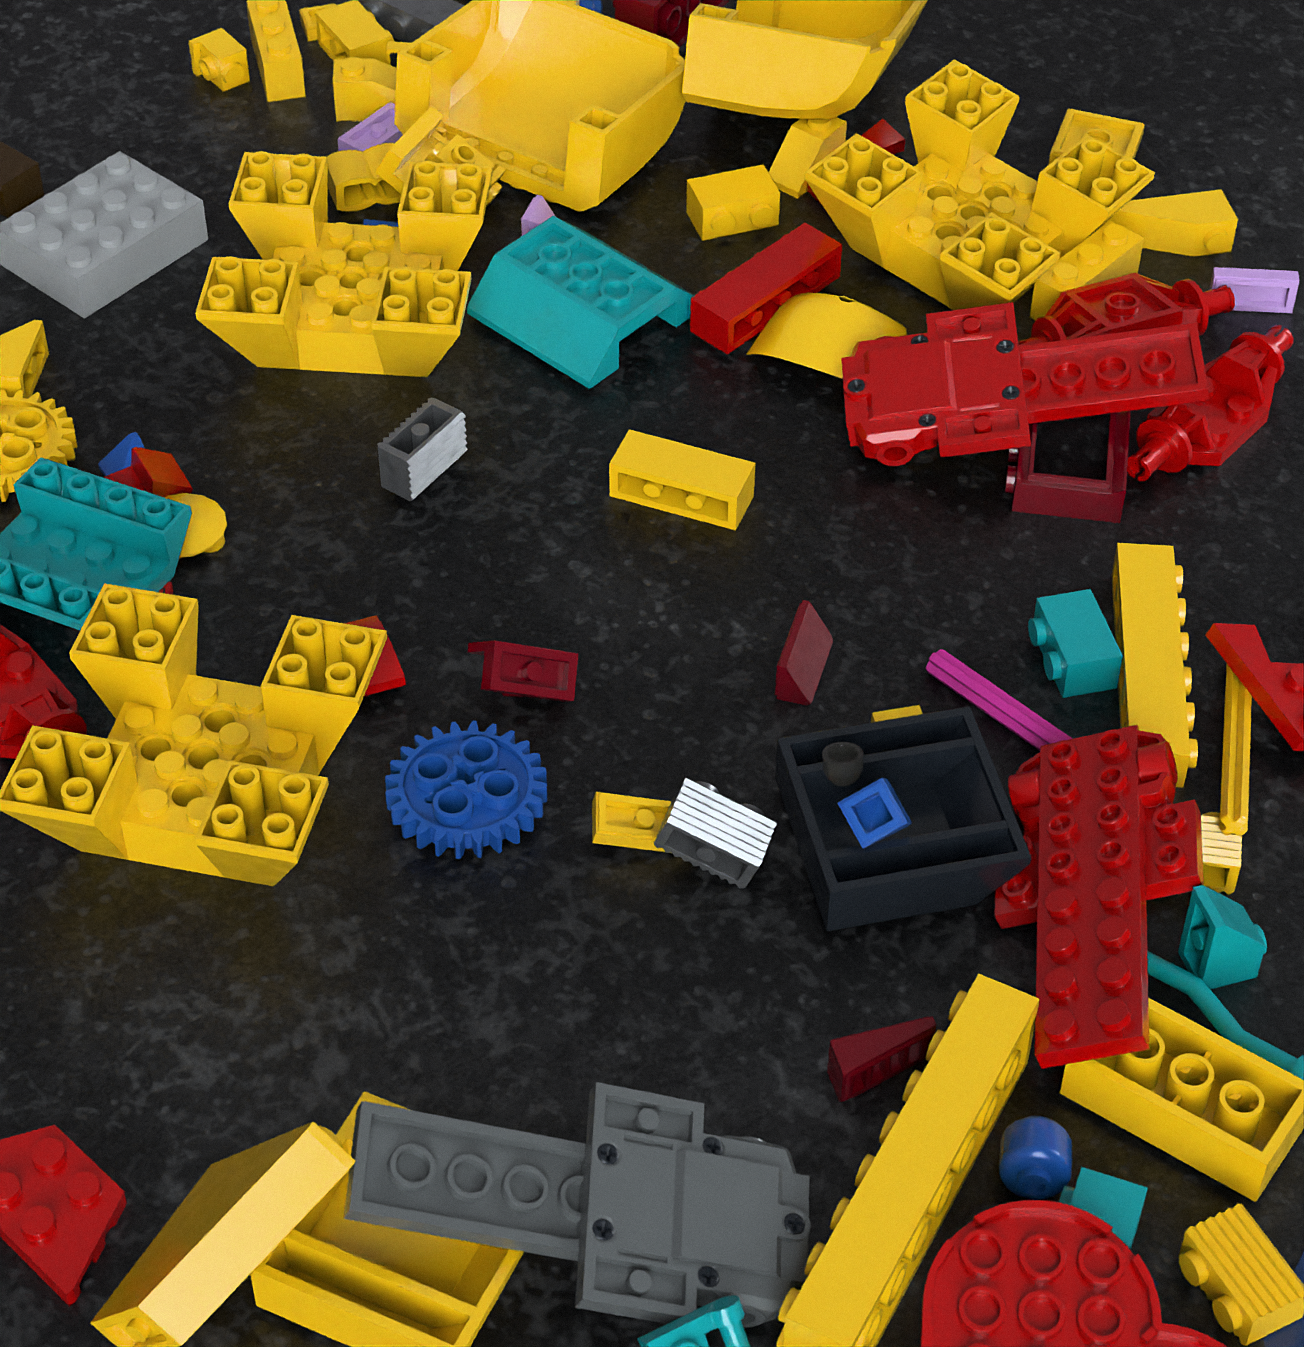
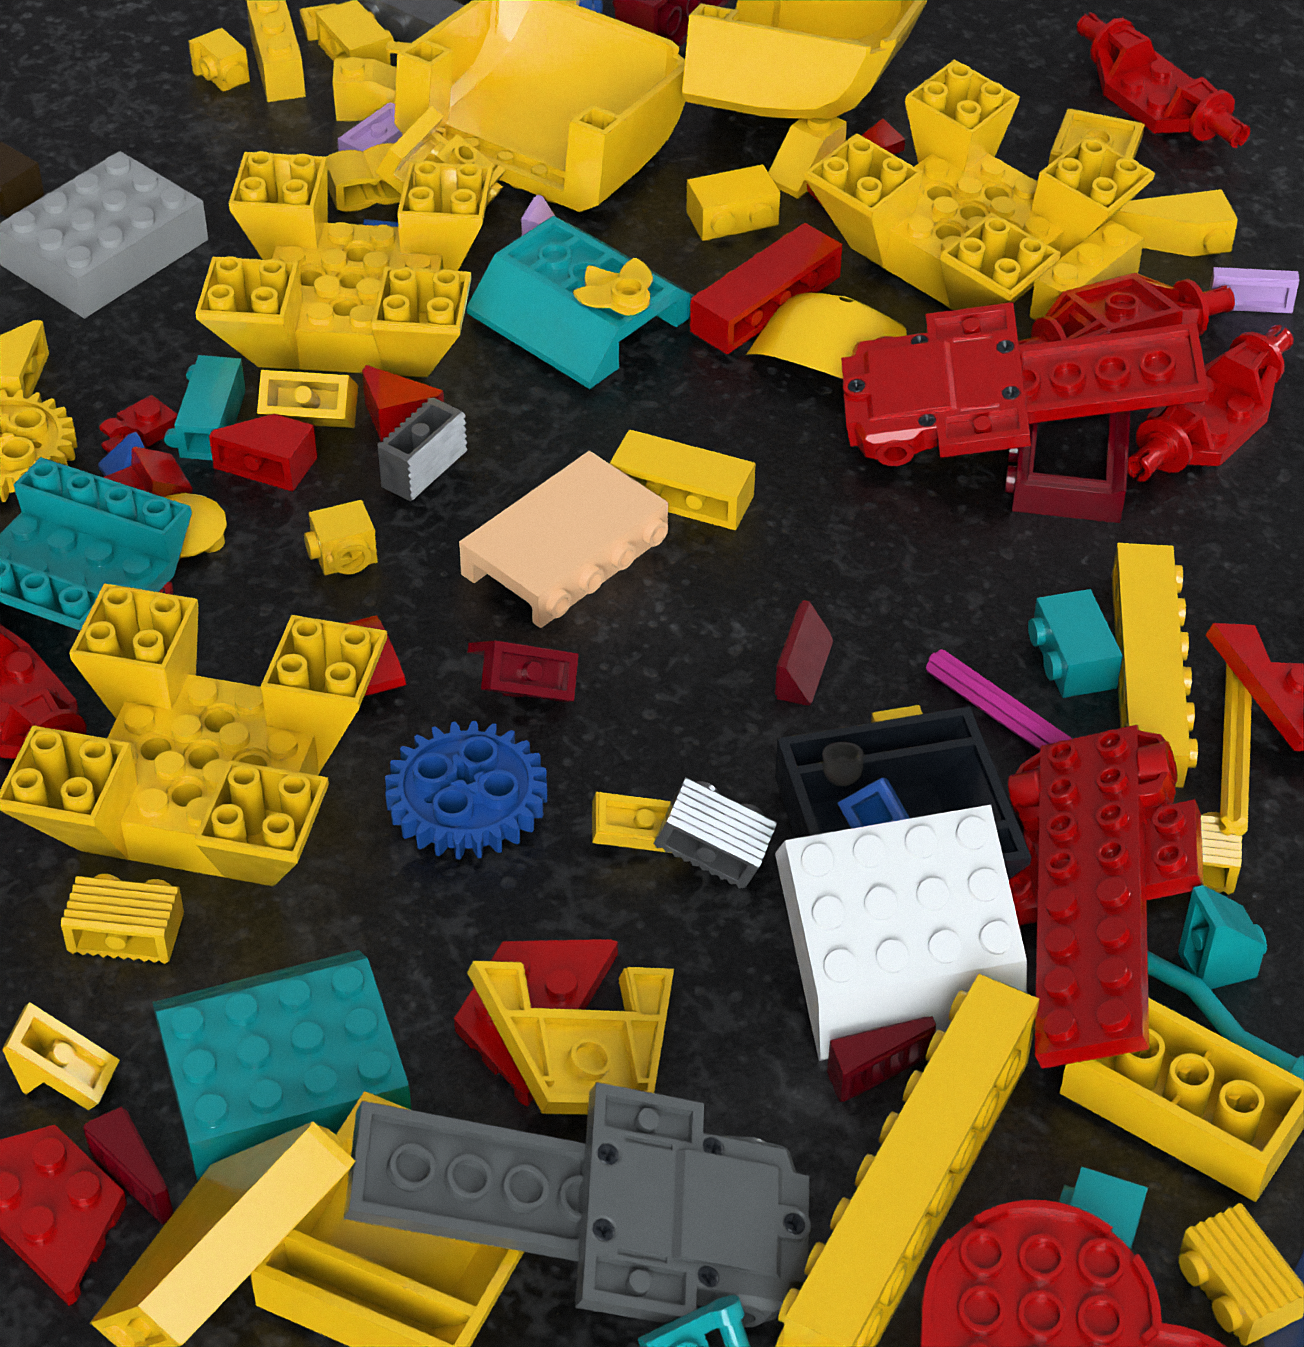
(53, 1053): none -> yellow slope
(122, 918): none -> yellow brick
(122, 1153): none -> dark red slope
(147, 418): none -> red plate
(208, 404): none -> teal brick
(266, 450): none -> red slope
(278, 1054): none -> teal slope
(309, 397): none -> yellow brick
(342, 538): none -> yellow brick
(393, 398): none -> red slope
(557, 977): none -> red wing
(567, 536): none -> light nougat panel
(572, 1049): none -> yellow wing
(622, 291): none -> yellow plate
(899, 920): none -> white slope
(1035, 1154): blue head -> none
(1155, 88): none -> red plate

